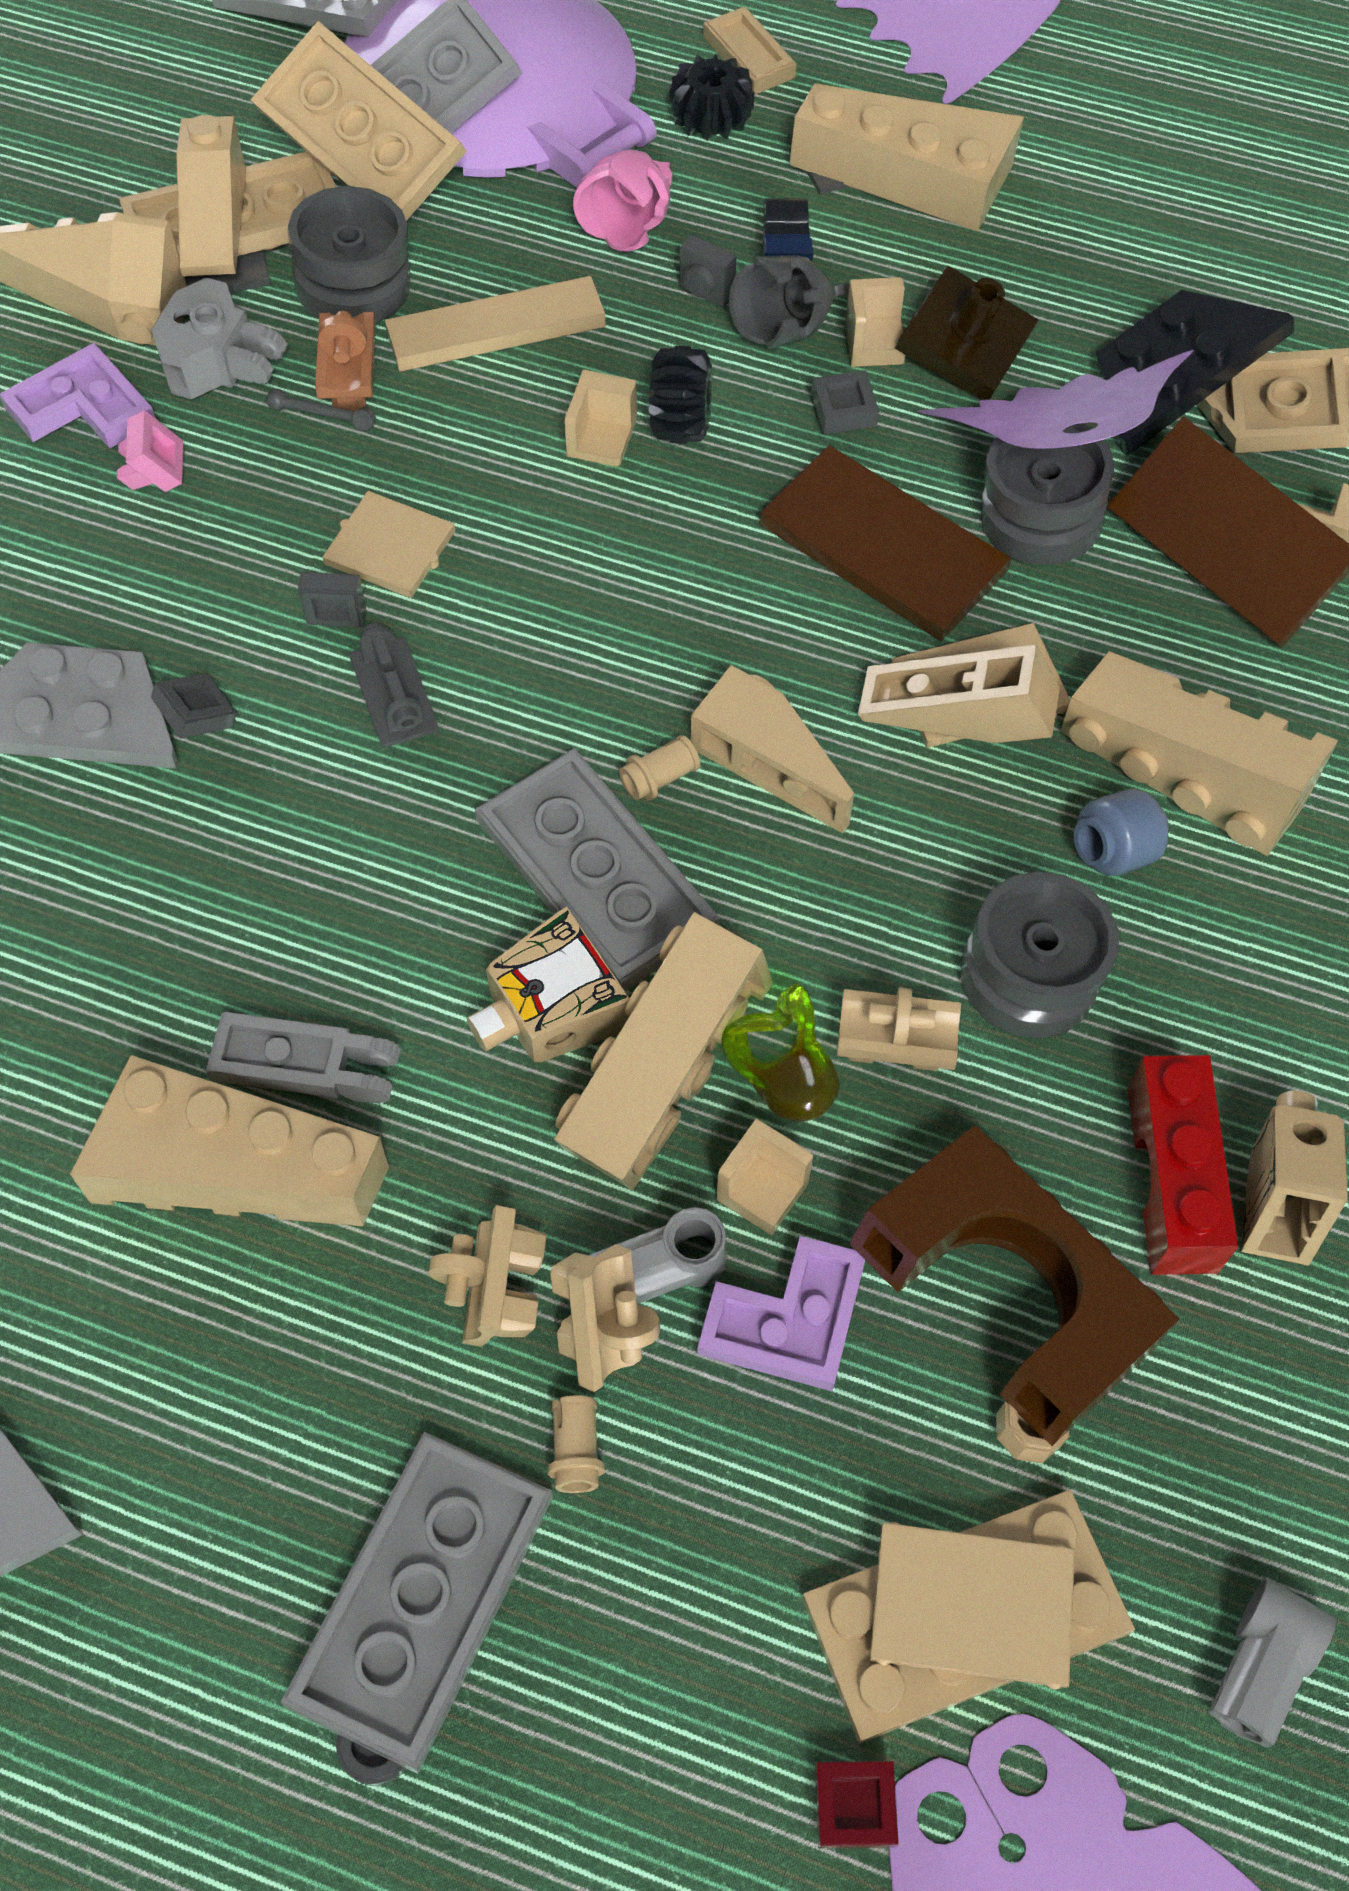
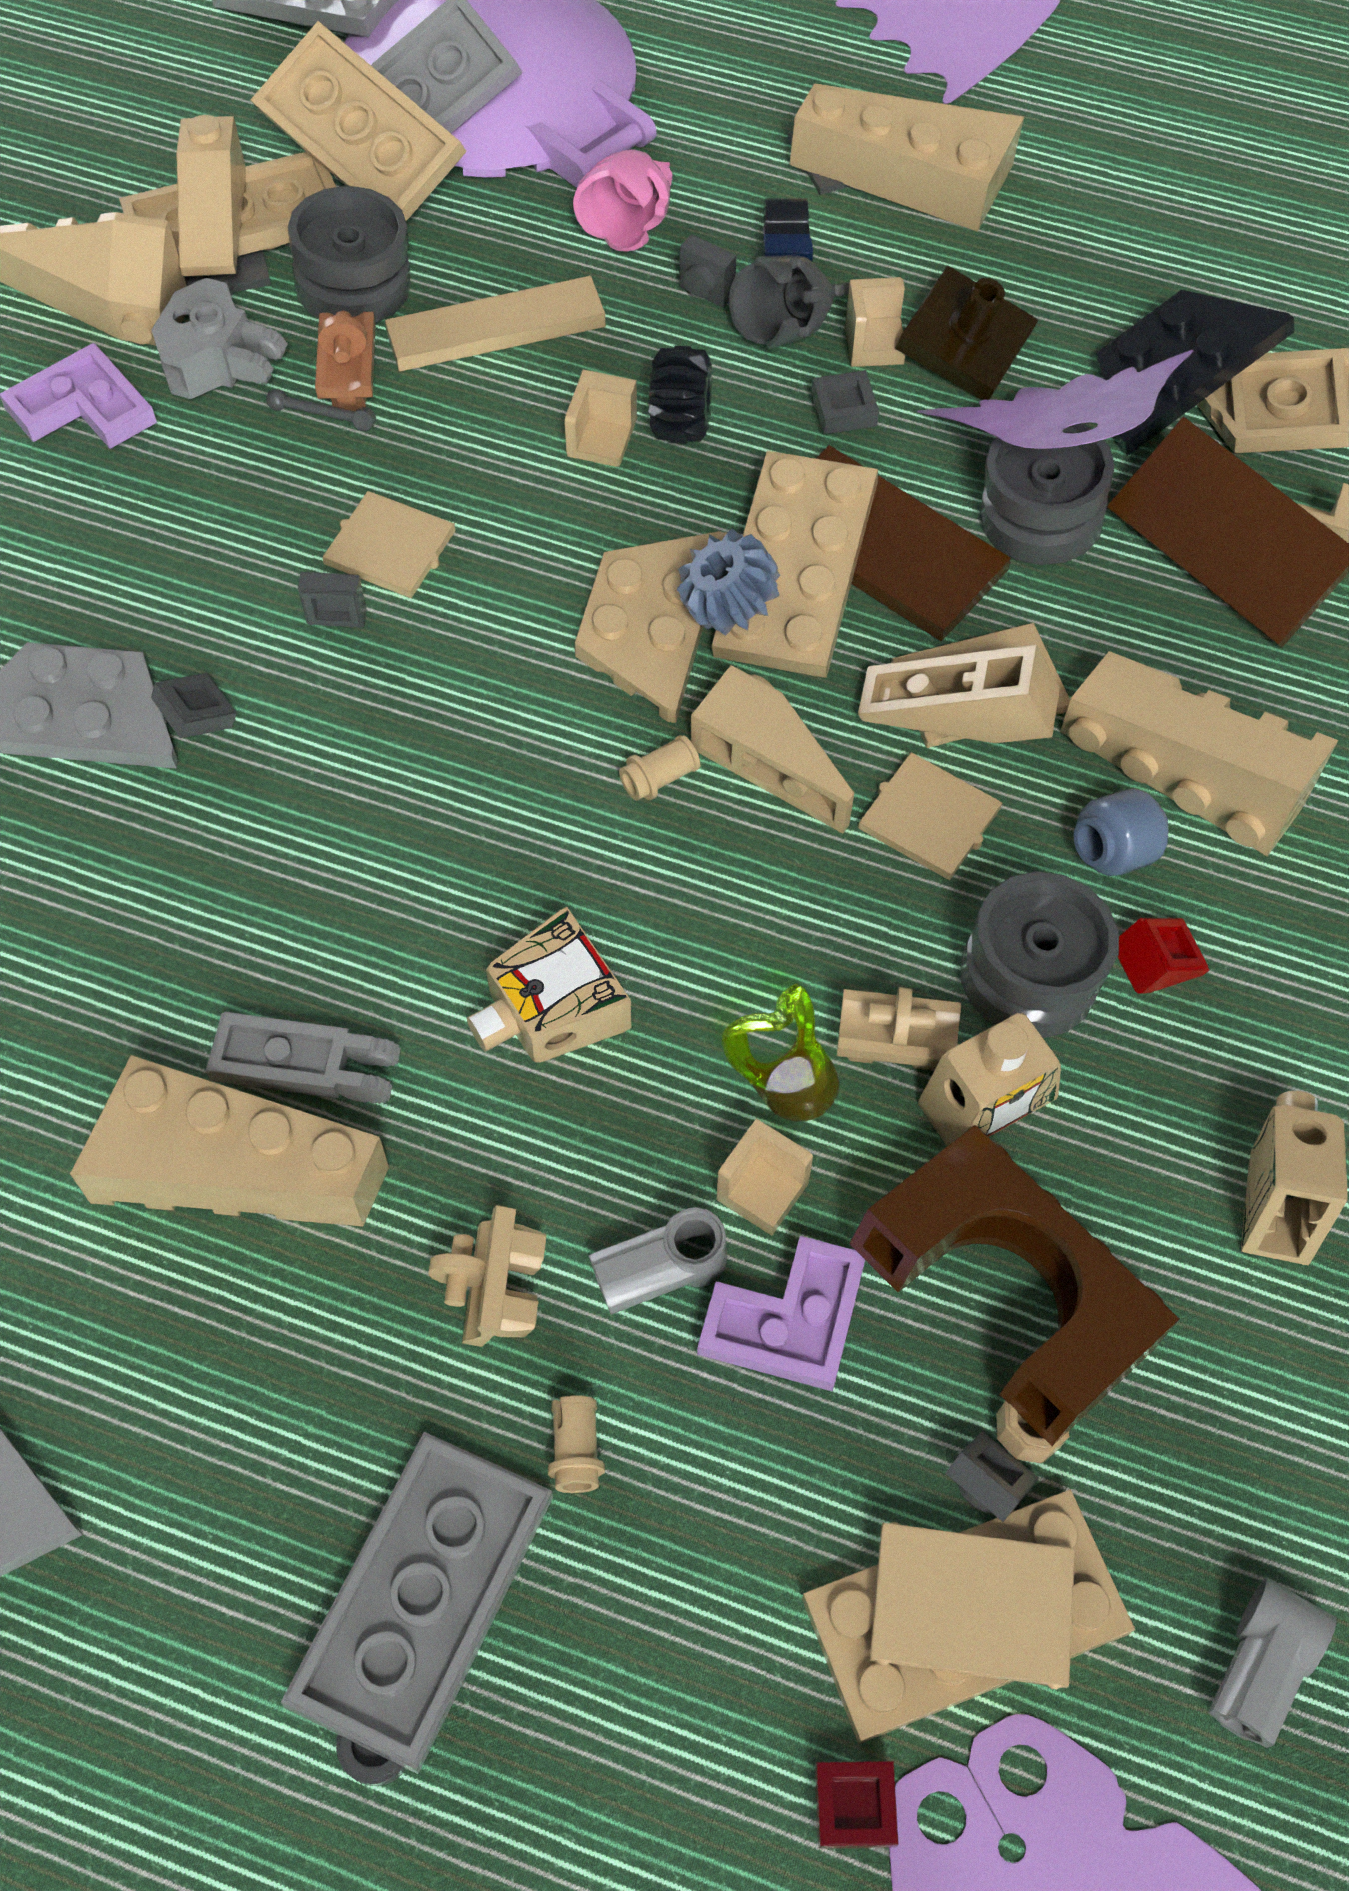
(151, 454): bright pink tile -> none
(392, 687): dark grey hinge -> none
(597, 860): light grey tile -> none
(604, 1320): tan hips -> none
(639, 625): none -> tan wing
(662, 1049): tan wedge -> none
(711, 96): black gear -> none
(728, 582): none -> sand blue gear
(744, 38): tan tile -> none
(813, 526): none -> tan plate
(930, 816): none -> tan piece
(991, 1477): none -> dark grey plate
(1000, 1076): none -> tan torso
(1160, 954): none -> red slope
(1190, 1197): red arch -> none

